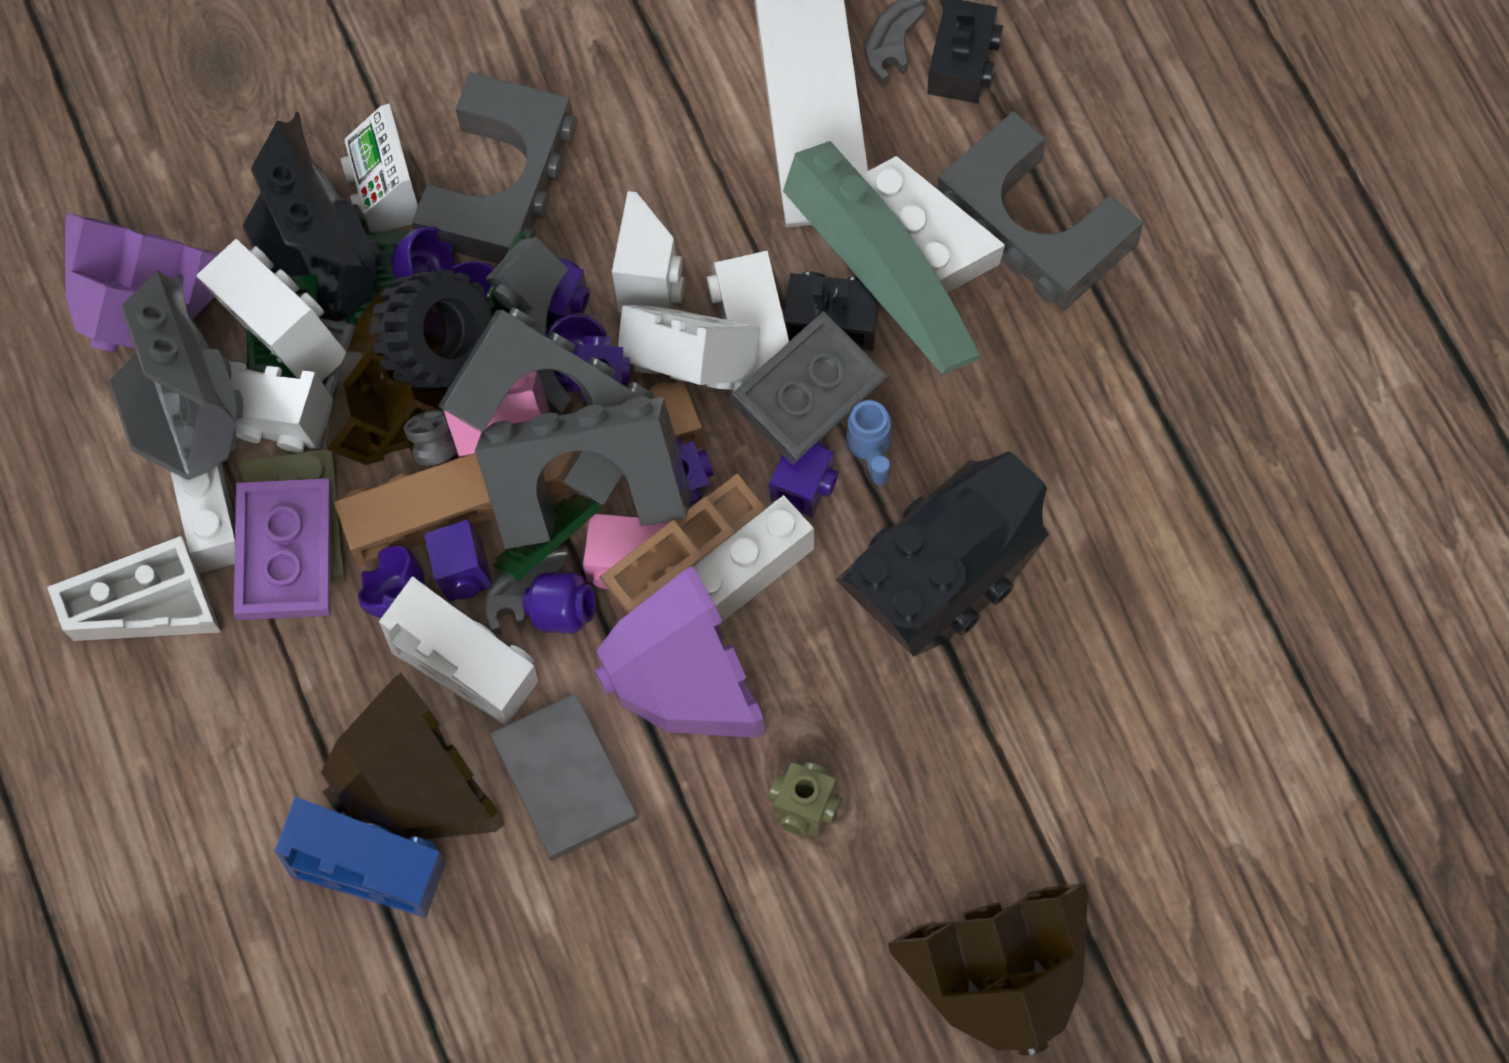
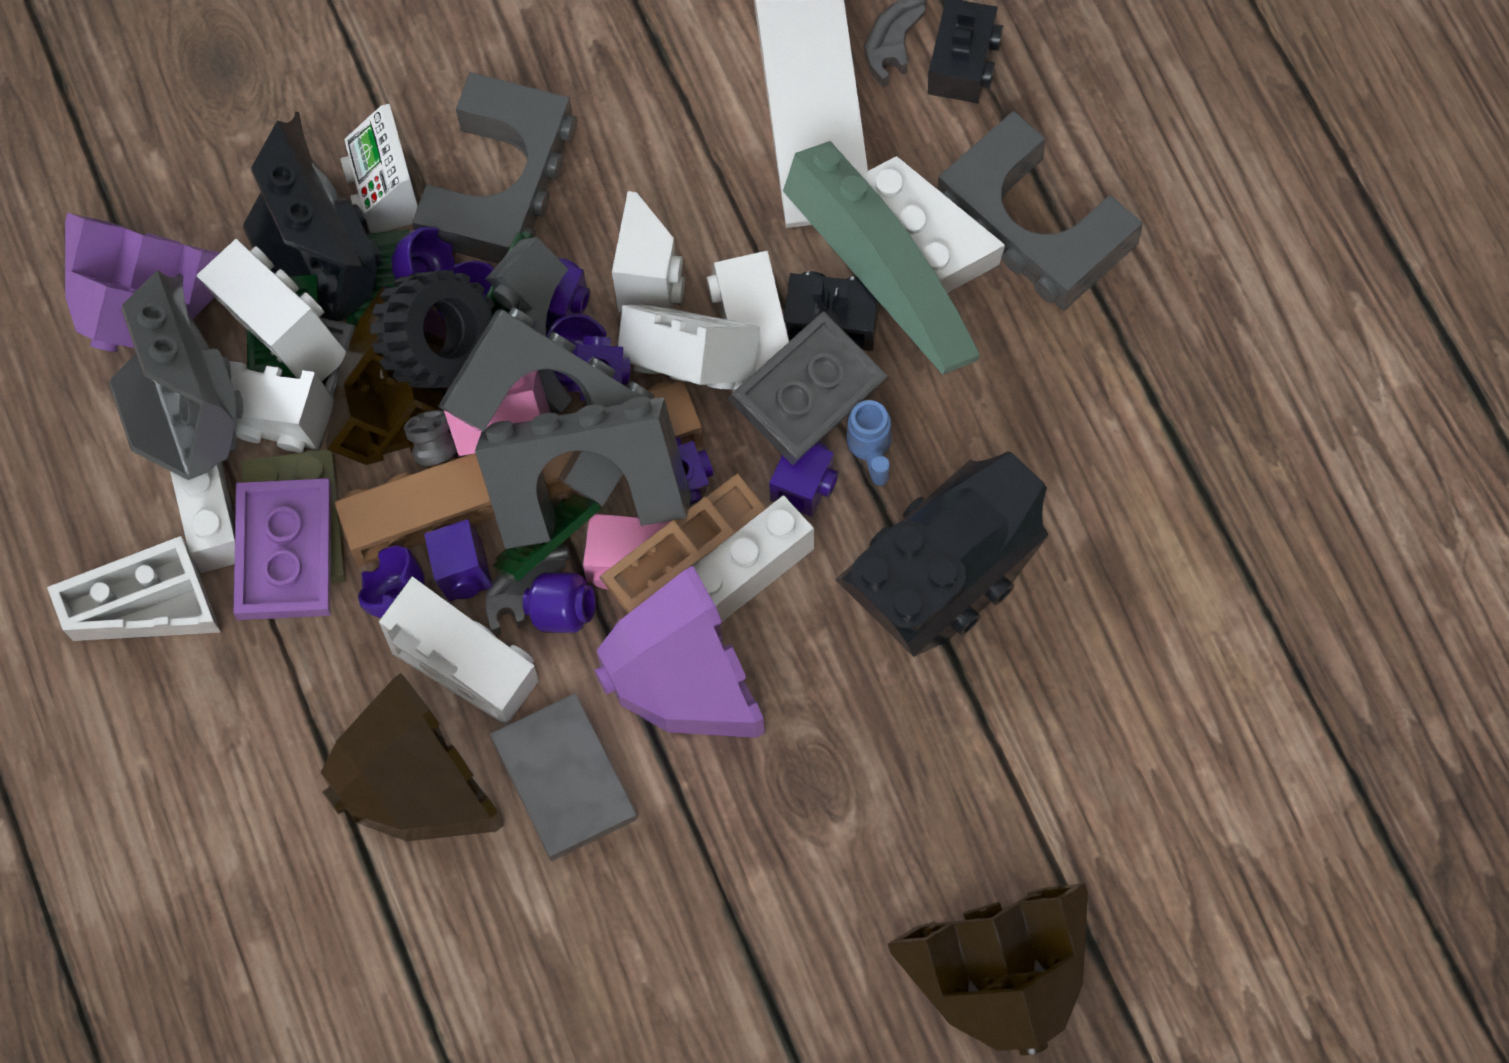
(359, 858): blue wedge -> none
(809, 814): olive brick -> none

